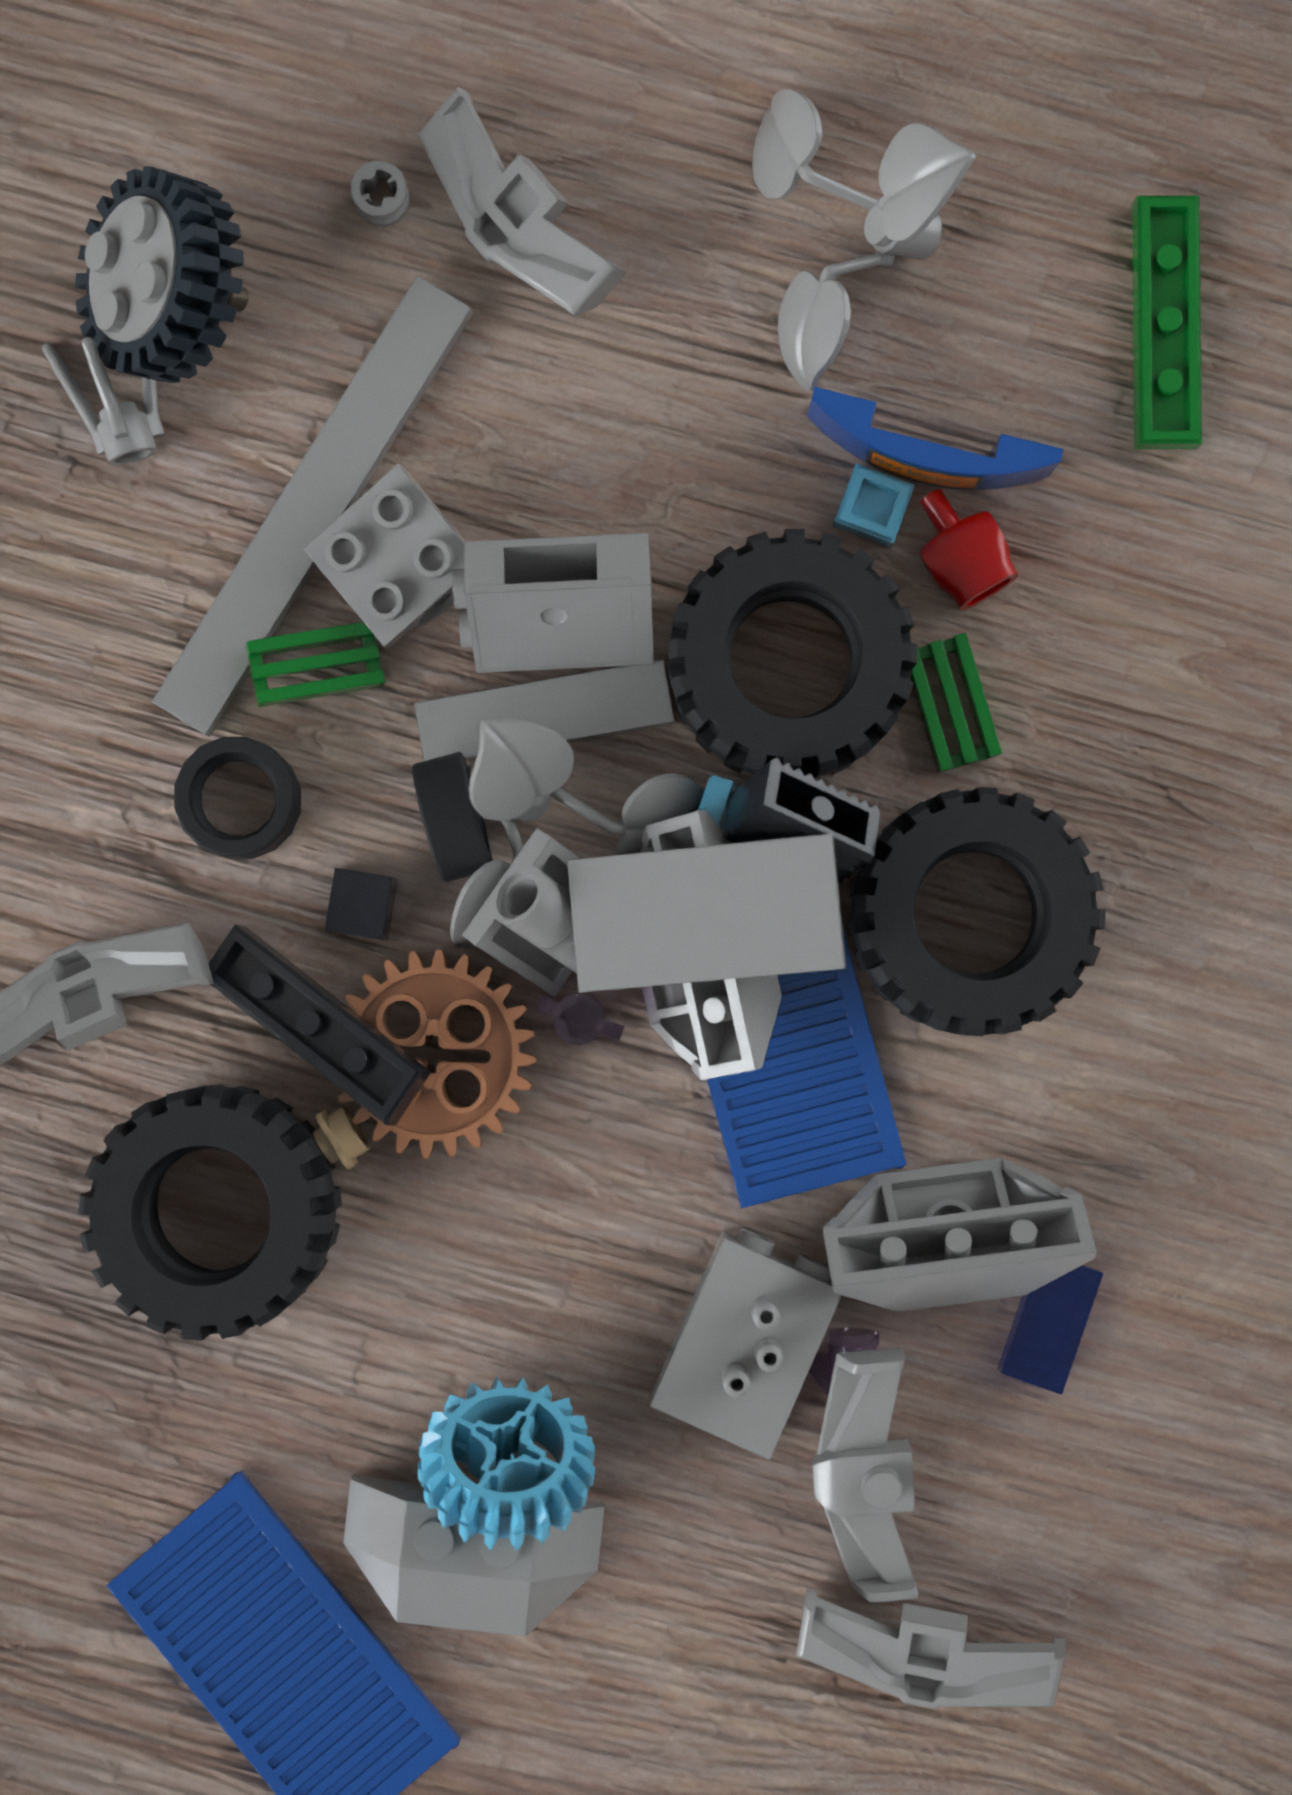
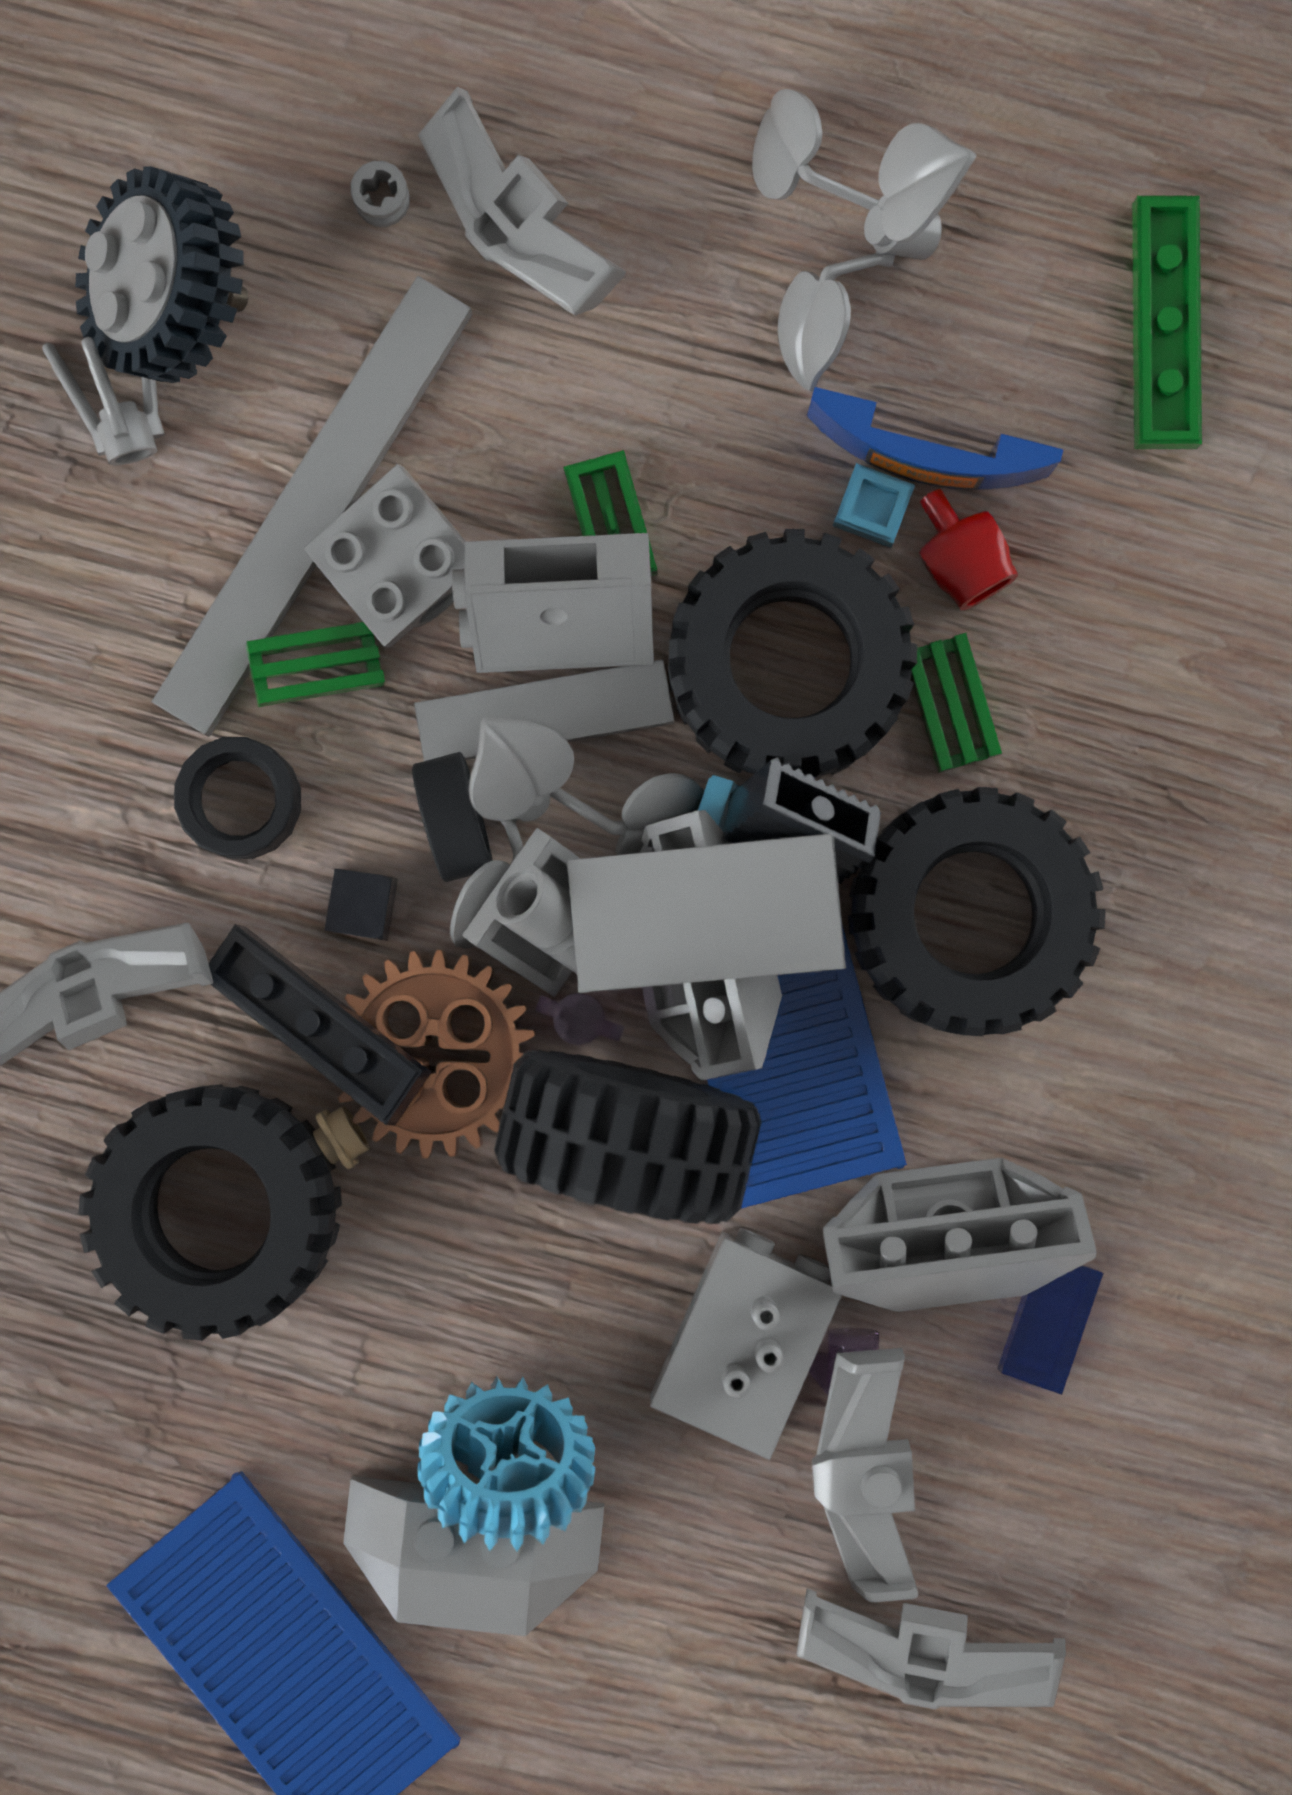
(595, 468): none -> green tile
(627, 1137): none -> black tyre

